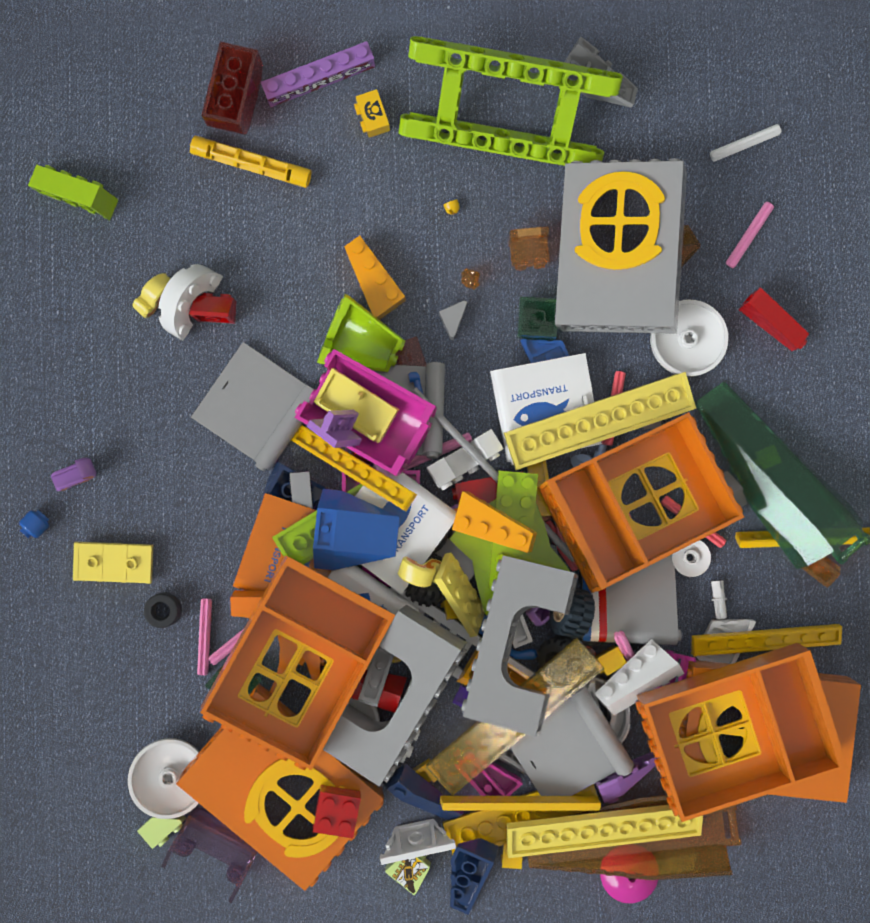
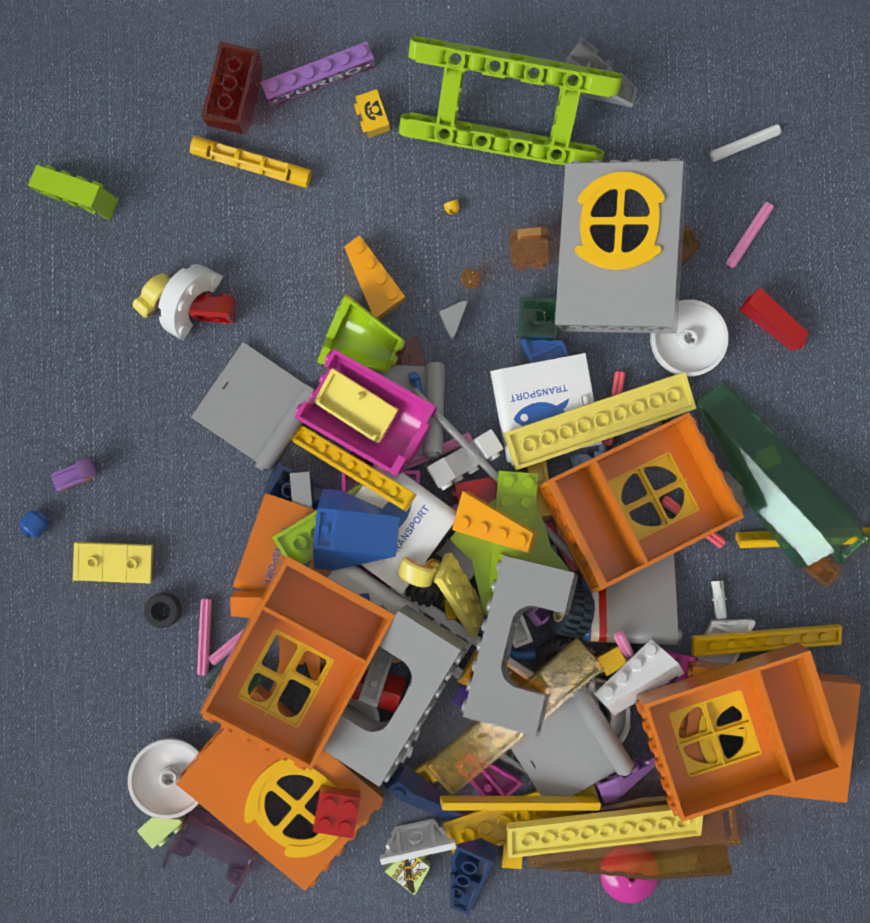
(337, 428): medium lavender bracket -> none
(699, 563): white dish -> none

